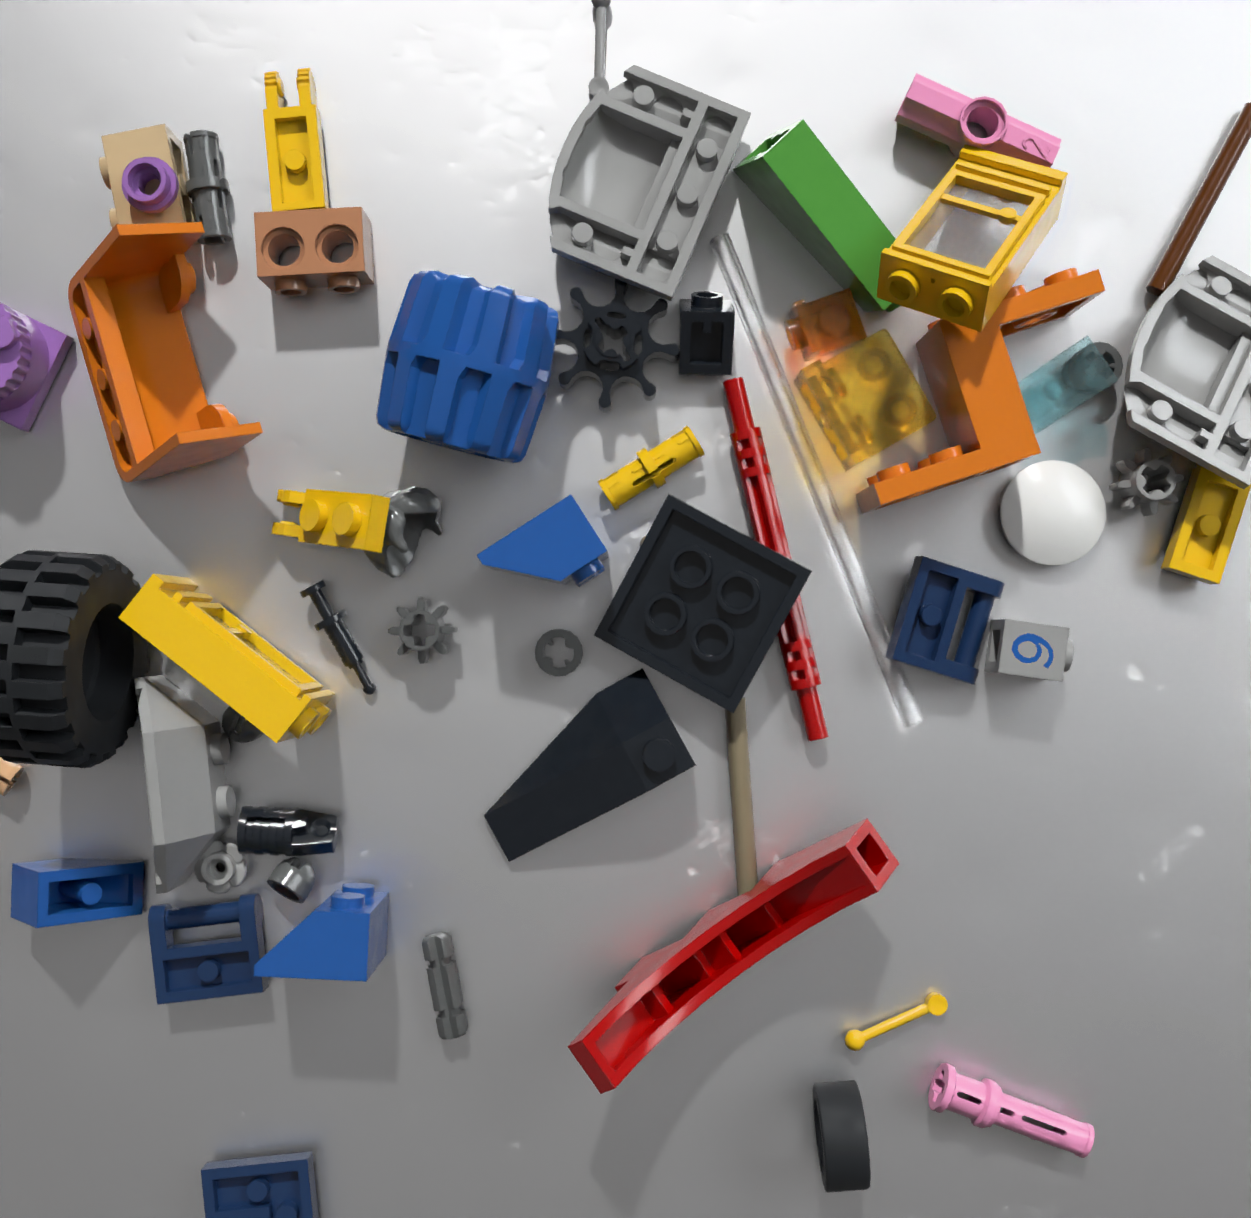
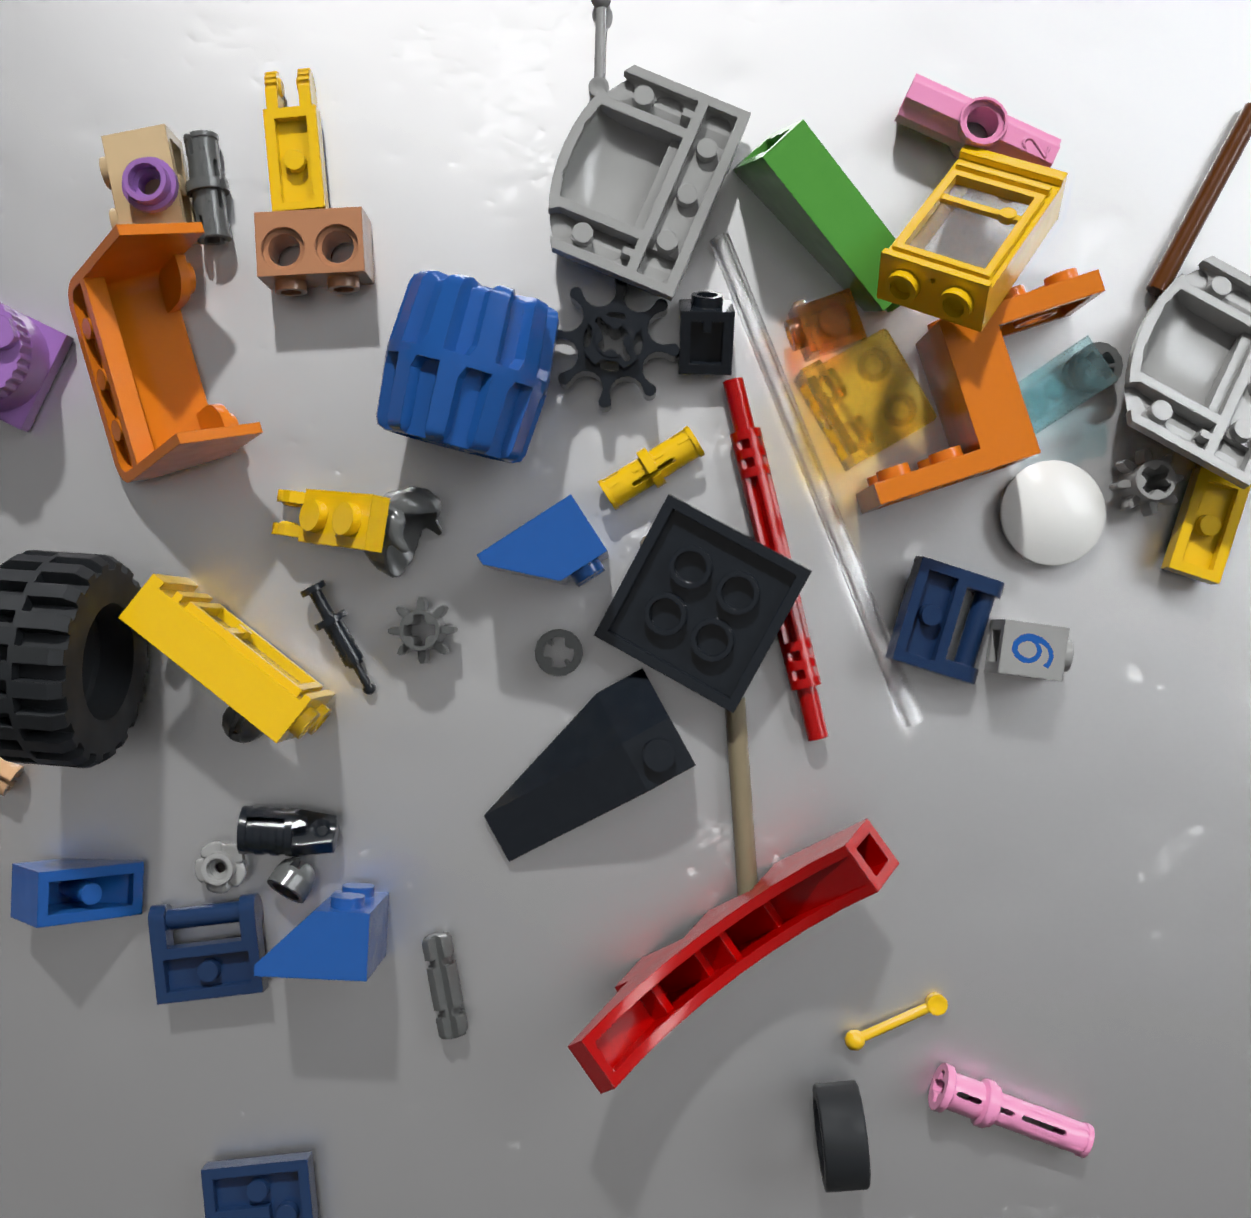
(183, 778): light grey wedge -> none

